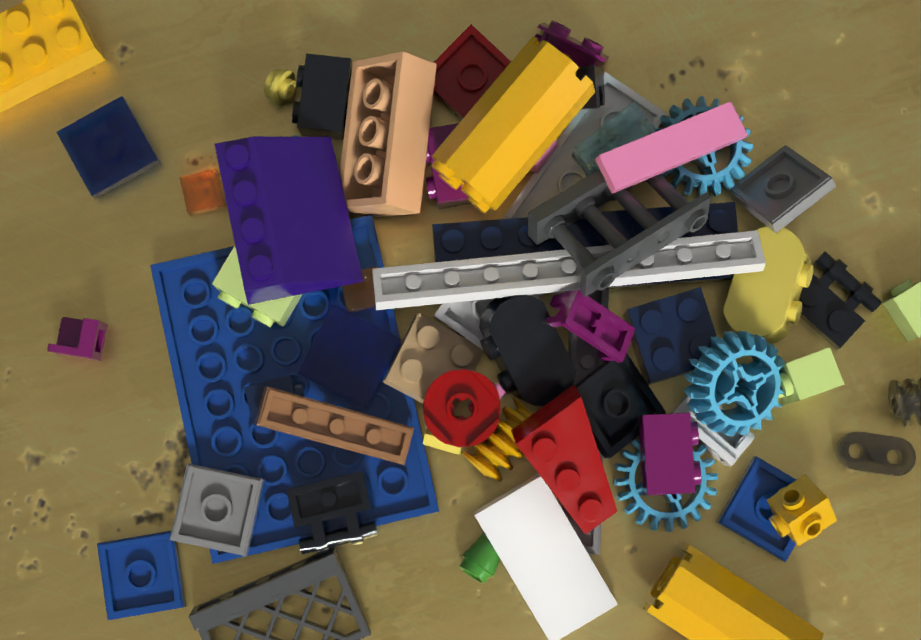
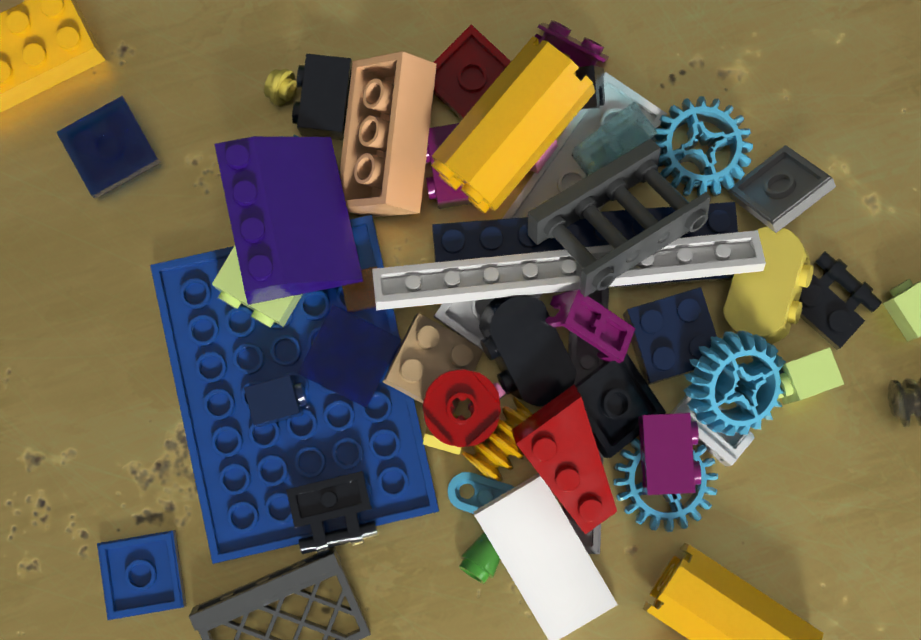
(80, 338): magenta panel -> none
(202, 192): clear orange tile -> none
(217, 509): light grey tile -> none
(334, 425): medium nougat tile -> none
(484, 491): none -> medium azure plate
(671, 147): bright pink tile -> none
(749, 512): blue tile -> none
(800, 511): yellow brick -> none
(874, 453): clear smoke plate -> none

